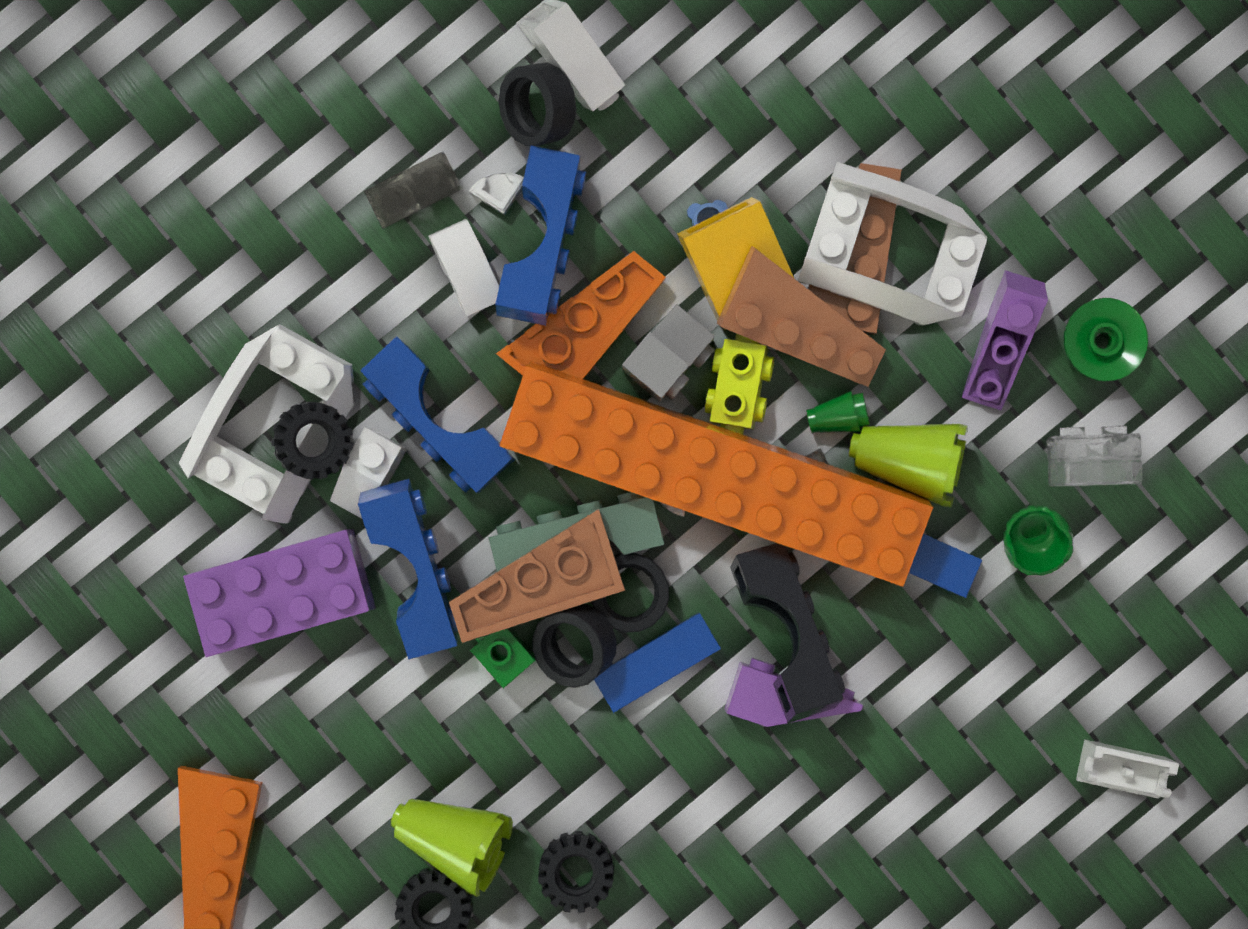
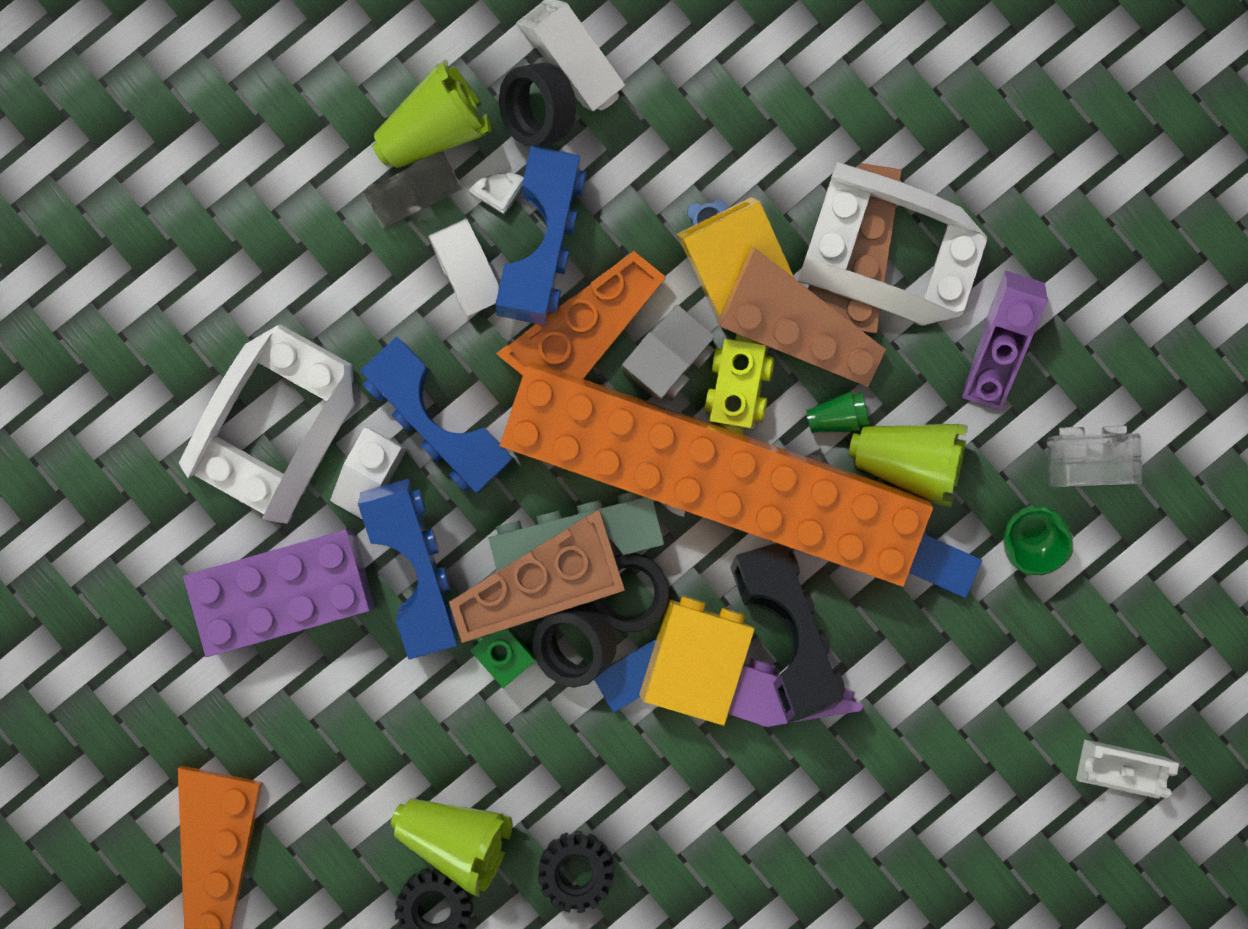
(338, 440): black tyre -> none
(431, 119): none -> lime cone
(697, 660): none -> yellow brick
(1125, 336): green dish -> none

